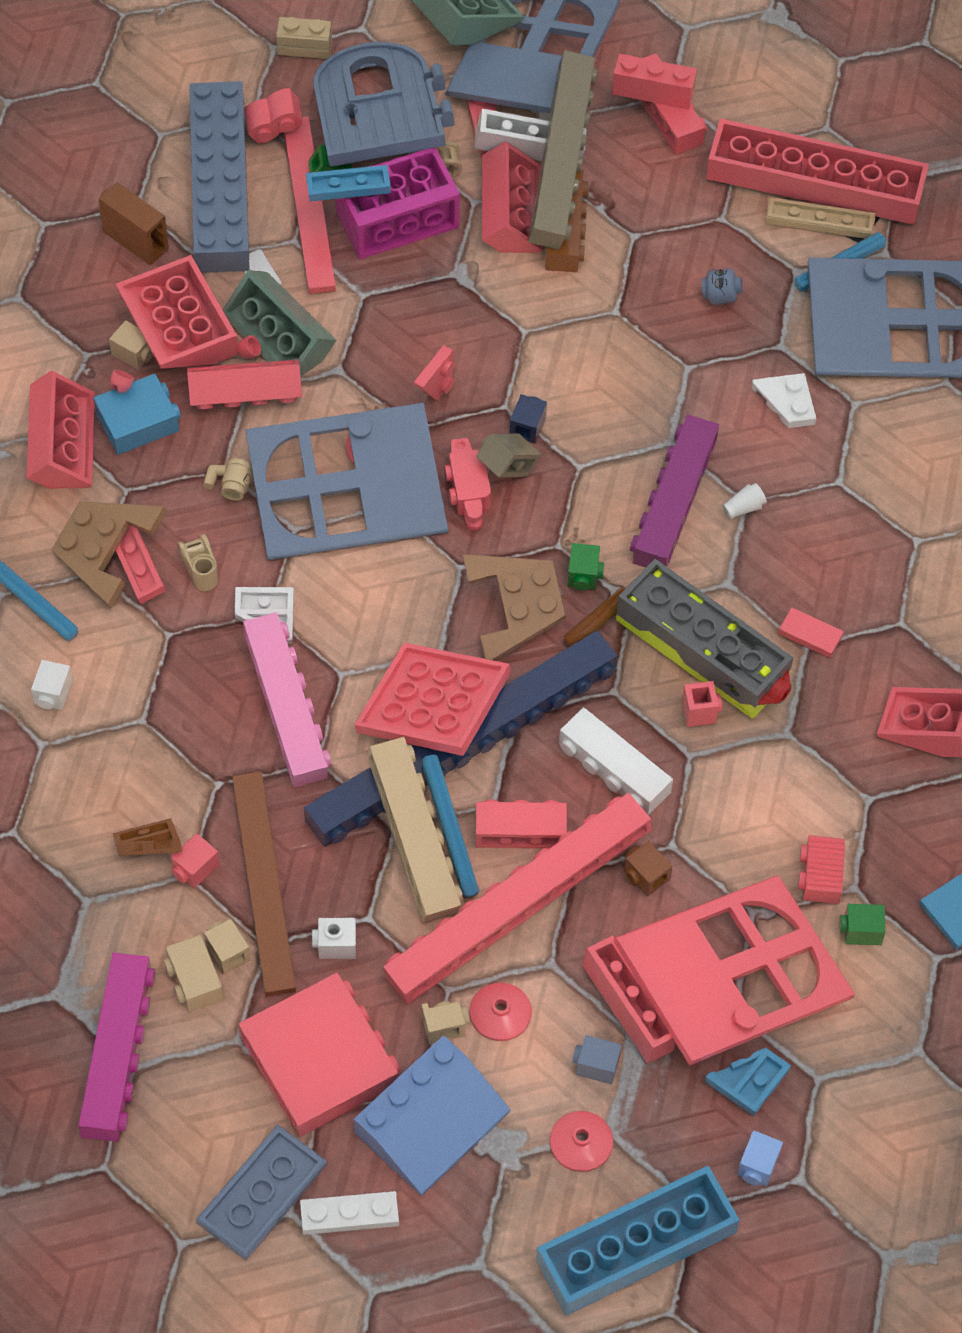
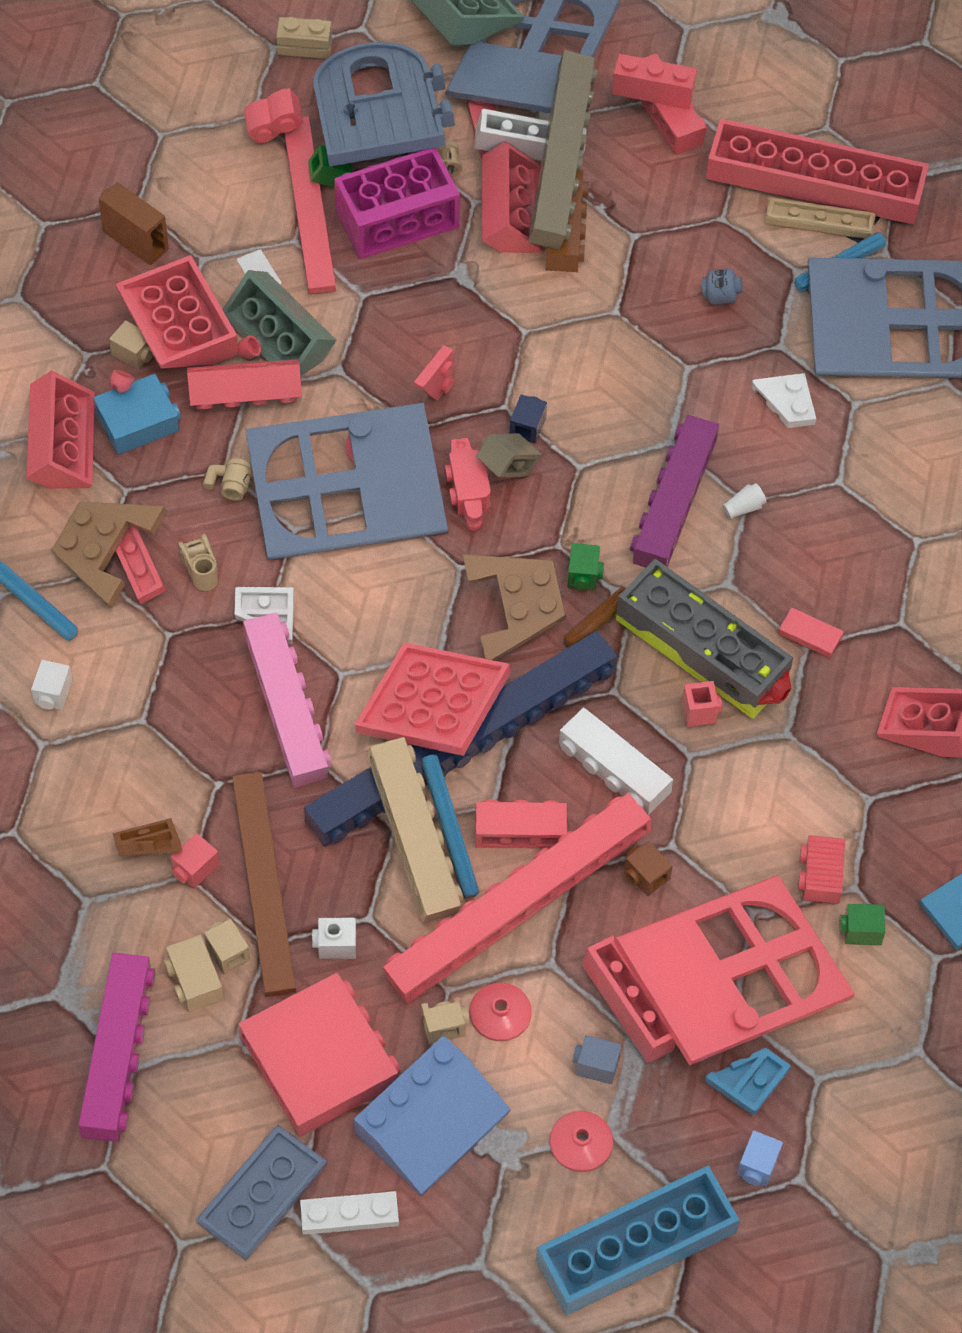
(219, 177): sand blue brick -> none
(348, 183): dark azure plate -> none

